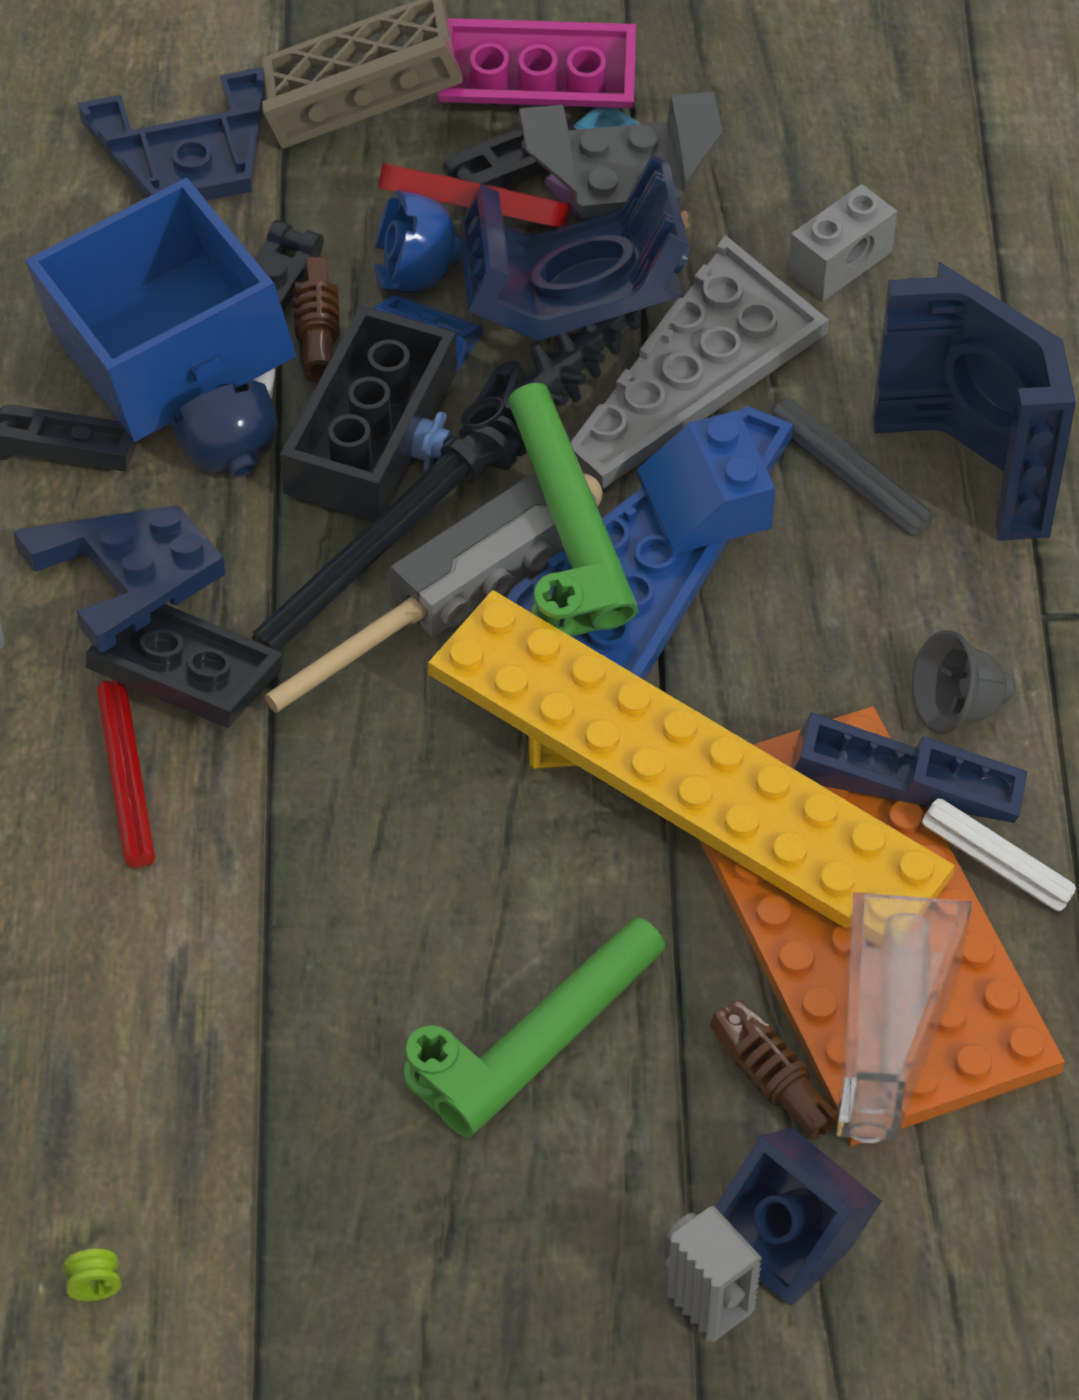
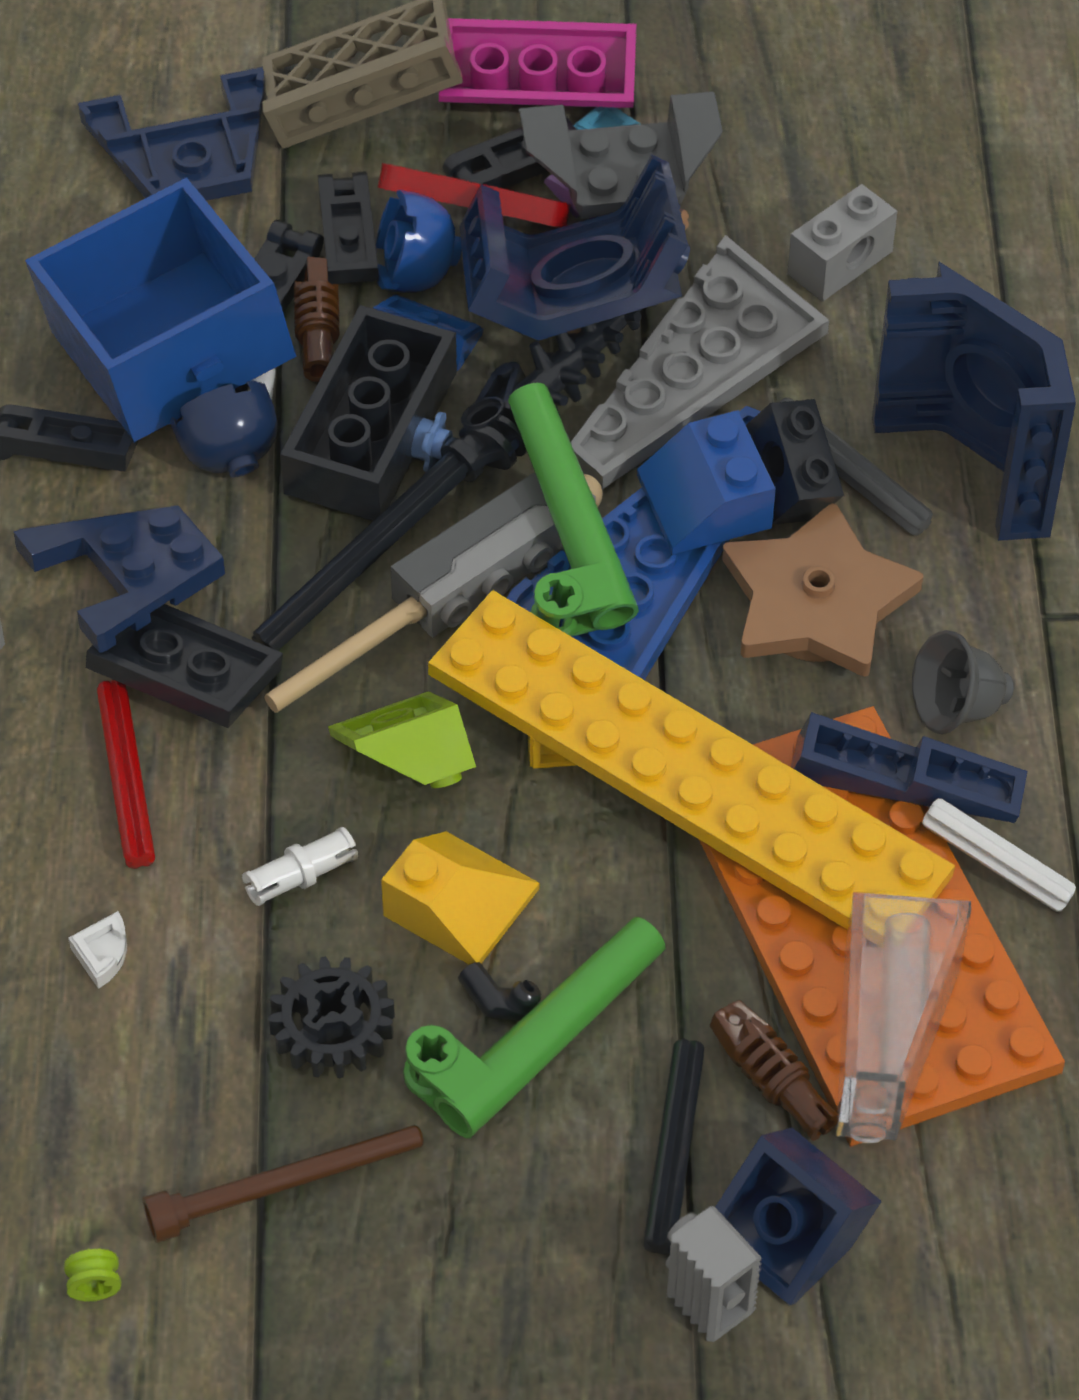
(101, 948): none -> white tile
(172, 1212): none -> reddish brown piece
(300, 866): none -> white pin
(331, 1017): none -> black gear
(348, 228): none -> black plate
(413, 736): none -> lime slope
(455, 895): none -> yellow slope
(499, 1001): none -> black arm
(674, 1144): none -> black axle
(796, 458): none -> black brick
(817, 593): none -> medium nougat plate

